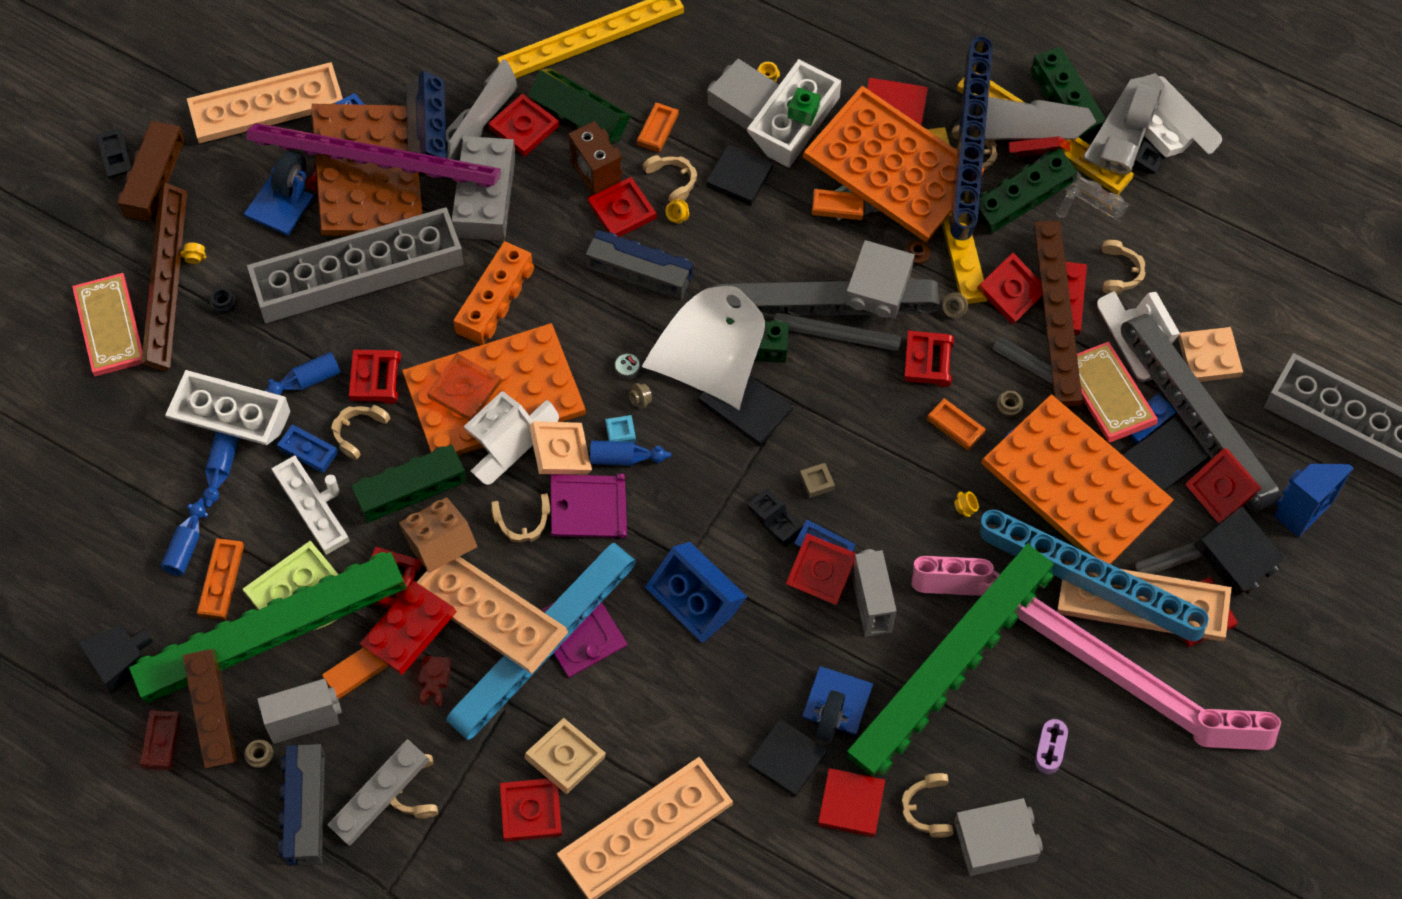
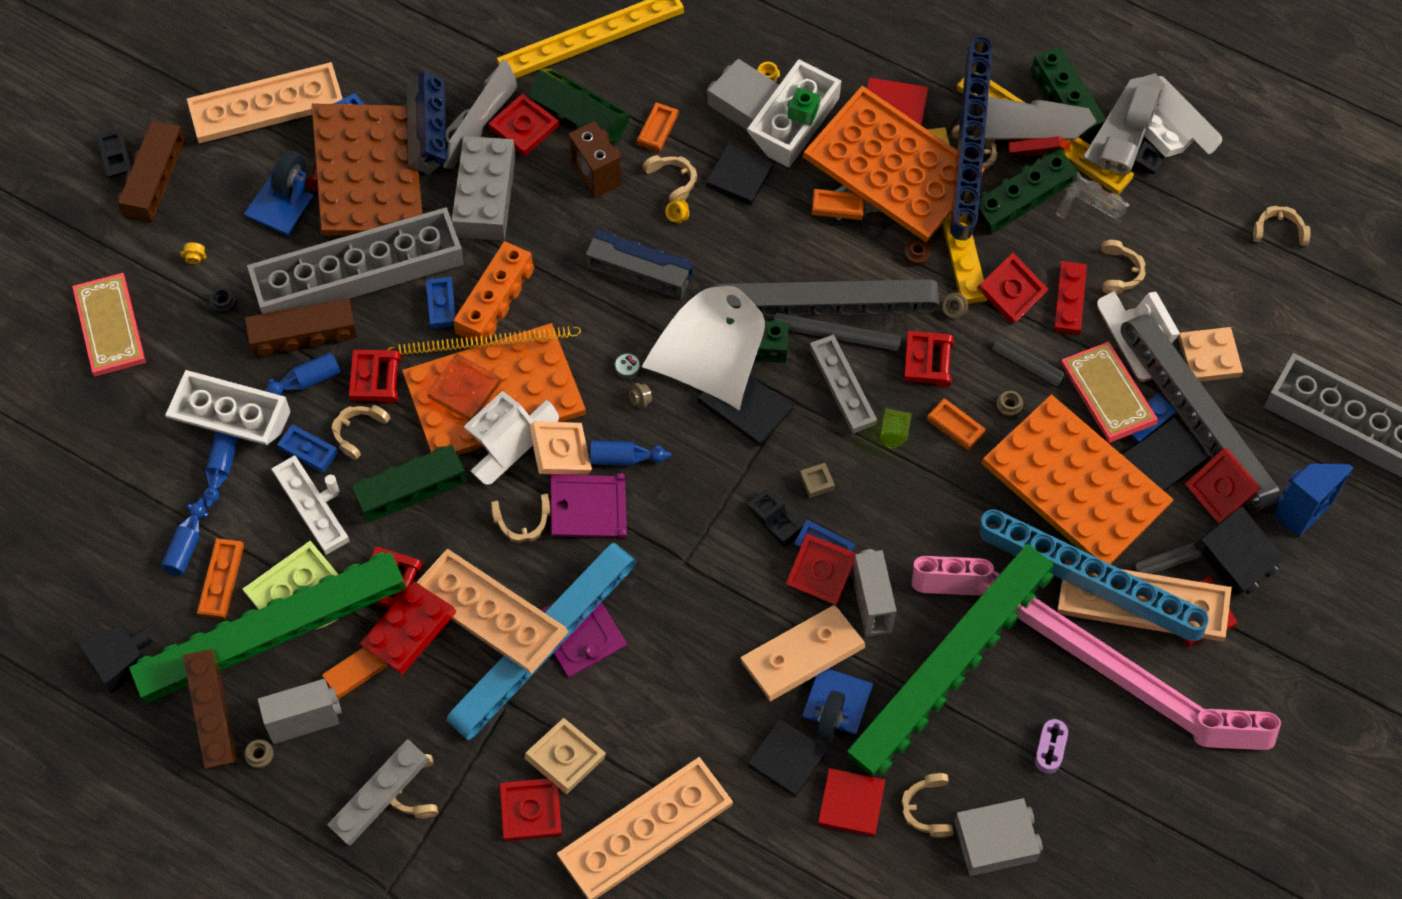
(160, 739): clear red plate -> none
(164, 277): reddish brown plate -> none
(301, 327): none -> reddish brown brick
(303, 805): piece -> none
(383, 156): magenta plate -> none
(434, 675): clear red plate -> none
(438, 534): medium nougat brick -> none
(441, 302): none -> blue plate
(486, 342): none -> yellow piece
(620, 429): medium azure tile -> none
(622, 207): red tile -> none
(695, 591): blue slope -> none
(802, 652): none -> light nougat plate
(843, 384): none -> light grey plate
(879, 279): light grey brick -> none
(895, 427): none -> clear neon green plate
(966, 503): yellow plate -> none
(1058, 313): reddish brown plate -> none
(1289, 213): none -> tan piece

